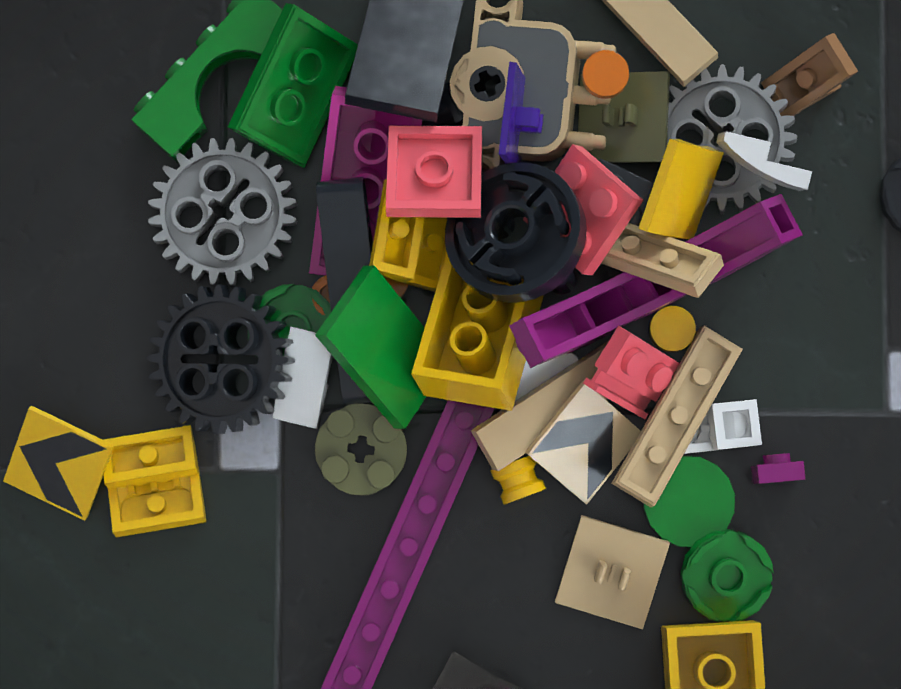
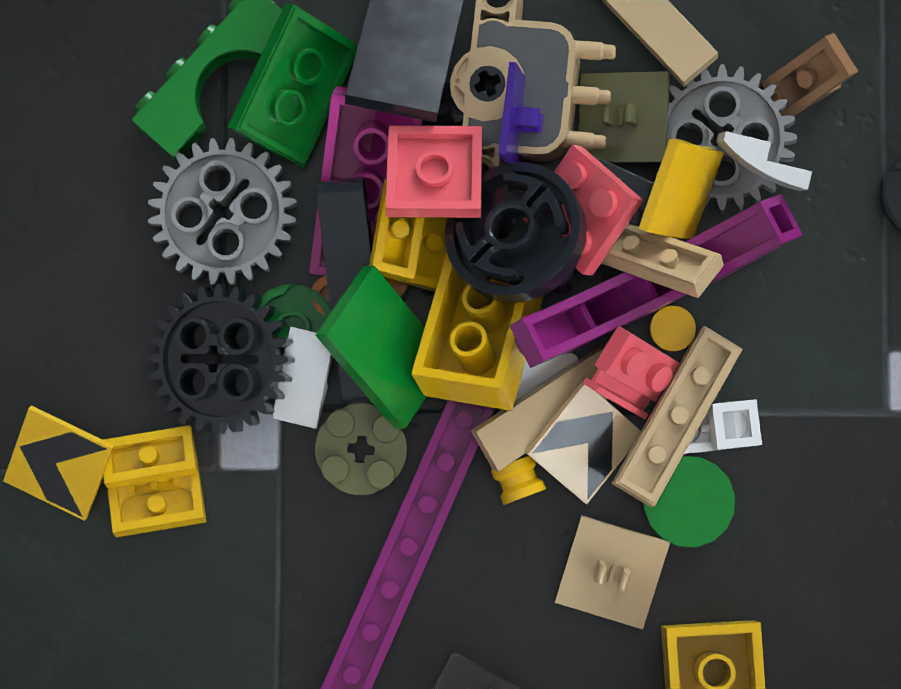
(605, 74): orange tile -> none
(727, 575): green tile -> none
(777, 469): magenta plate -> none

